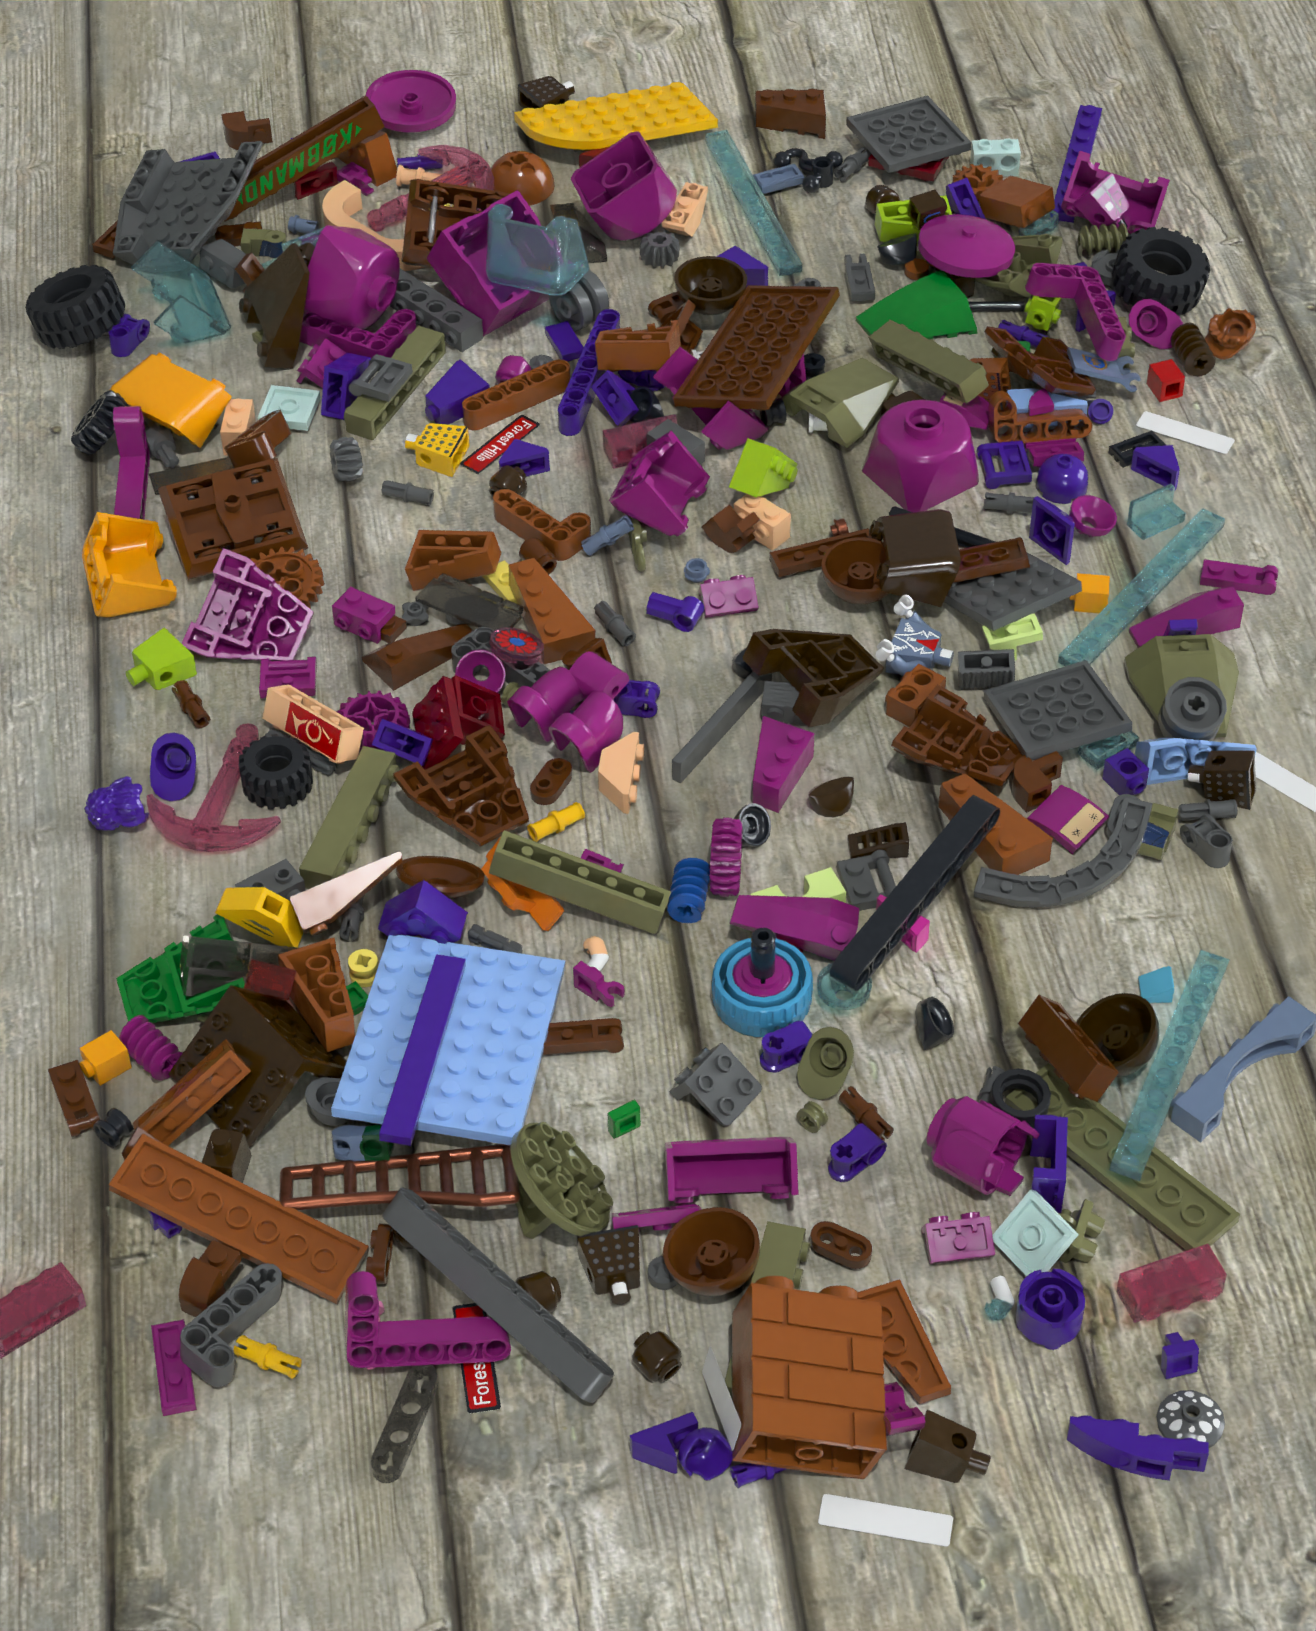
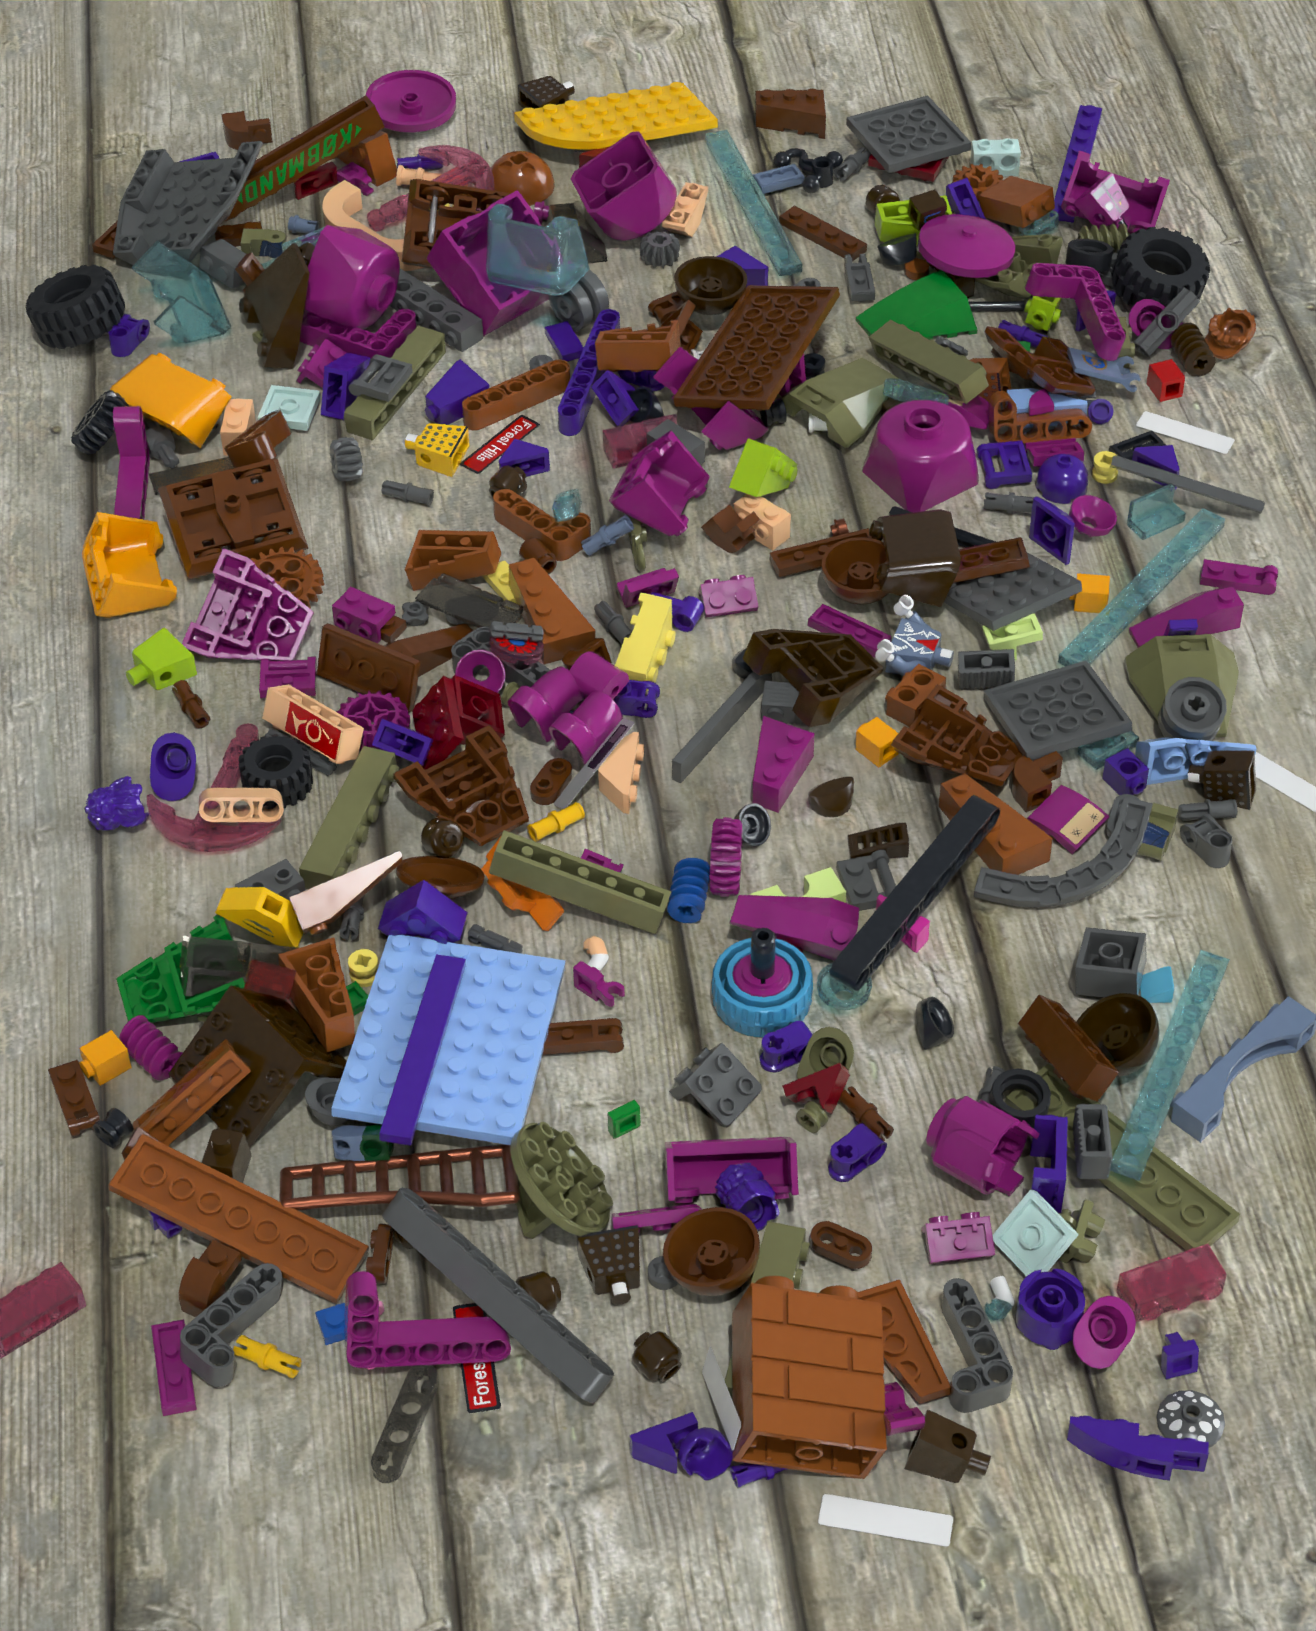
(252, 813): none -> light nougat beam
(332, 1323): none -> blue plate
(367, 665): none -> reddish brown tile
(442, 837): none -> dark brown head
(511, 367): magenta head -> none
(516, 631): none -> dark grey axle
(541, 211): none -> magenta plate
(566, 505): none -> clear light blue beam
(593, 763): none -> light grey sticker
(649, 640): none -> light yellow wedge
(657, 581): none -> magenta bracket
(696, 570): sand blue plate -> none
(746, 1191): none -> dark purple hair
(822, 233): none -> reddish brown plate
(825, 1083): none -> dark red slope
(832, 621): none -> magenta tile
(875, 741): none -> light orange brick
(908, 391): none -> clear light blue beam
(953, 346): none -> dark grey axle
(971, 1341): none -> dark grey beam
(1089, 253): none -> black tyre
(1092, 1141): none -> dark grey brick
(1102, 471): none -> light yellow wheel
(1104, 1332): none -> magenta piece
(1110, 962): none -> dark grey brick
(1176, 311): none -> dark grey piece
(1187, 484): none -> dark grey tile

